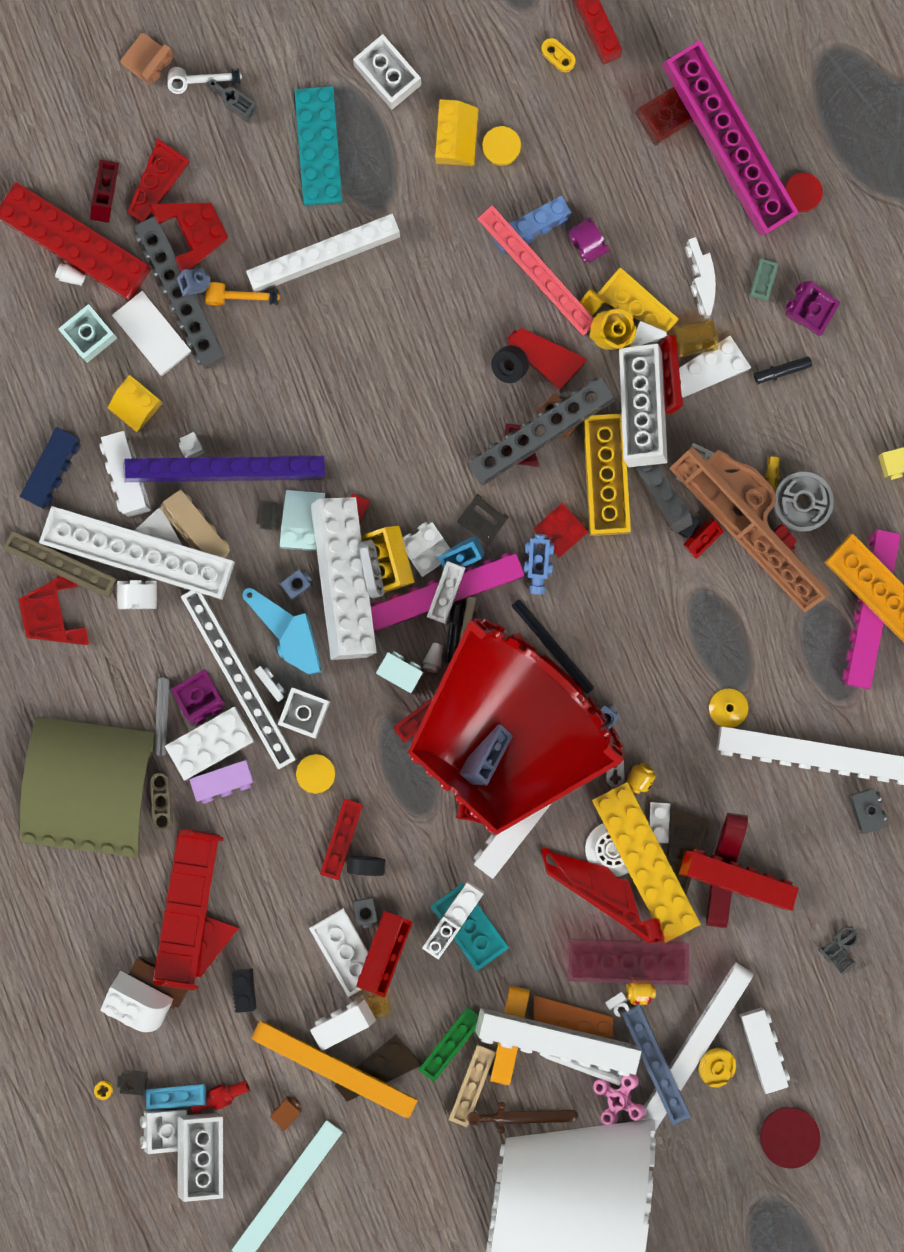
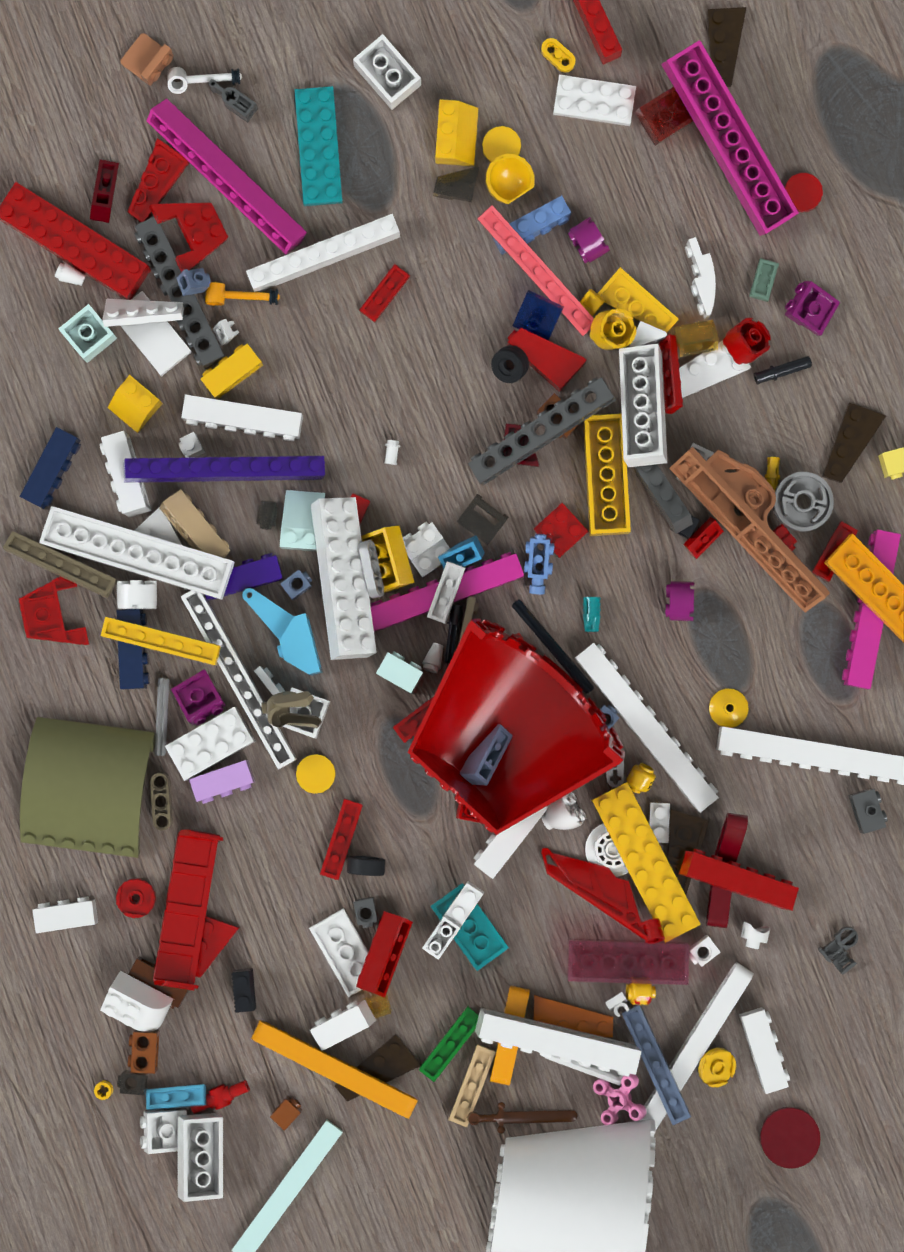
(65, 915): none -> white brick
(125, 899): none -> red plate
(129, 312): none -> white wing
(132, 657): none -> dark blue brick
(149, 1052): none -> dark orange brick
(160, 640): none -> yellow plate
(224, 332): none -> white tile
(226, 176): none -> dark pink brick
(231, 371): none -> yellow brick
(242, 417): none -> white brick
(253, 574): none -> dark purple brick
(279, 706): none -> dark tan piece
(384, 293): none -> red tile
(391, 452): none -> white pin
(457, 185): none -> clear smoke slope
(509, 178): none -> yellow cylinder
(538, 315): none -> clear blue tile
(564, 814): none -> white piece
(591, 613): none -> teal hinge
(594, 100): none -> white plate
(646, 727): none -> white brick
(681, 601): none -> magenta brick
(712, 951): none -> white brick
(724, 37): none -> dark brown wing
(747, 341): none -> red brick
(755, 936): none -> white piece
(840, 534): none -> red plate
(852, 438): none -> dark brown wing

